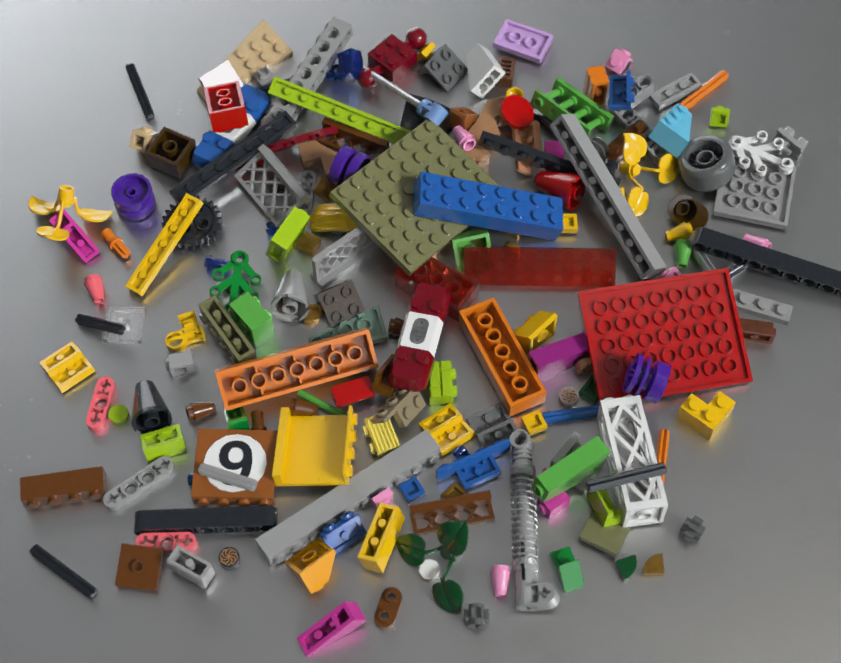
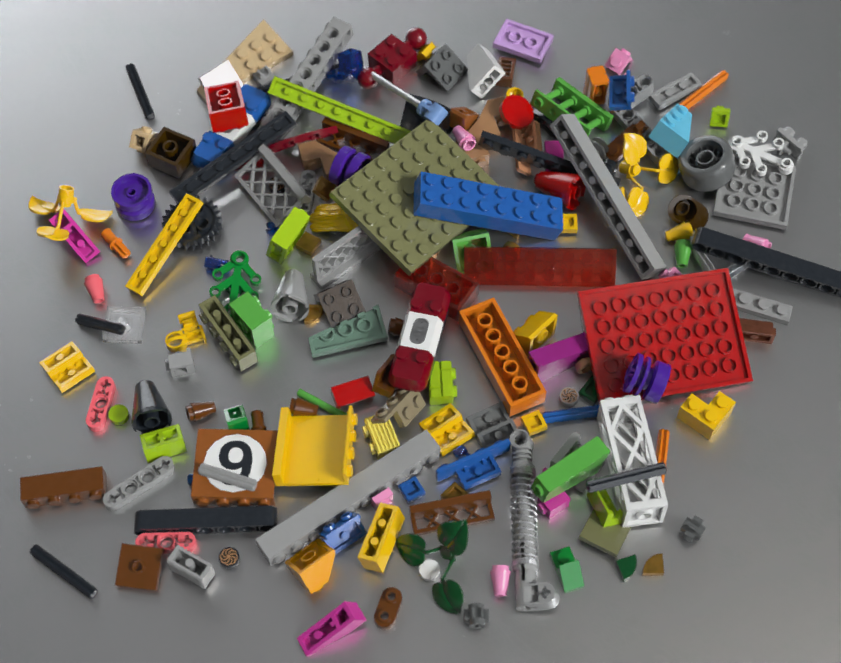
(296, 368): orange brick -> none

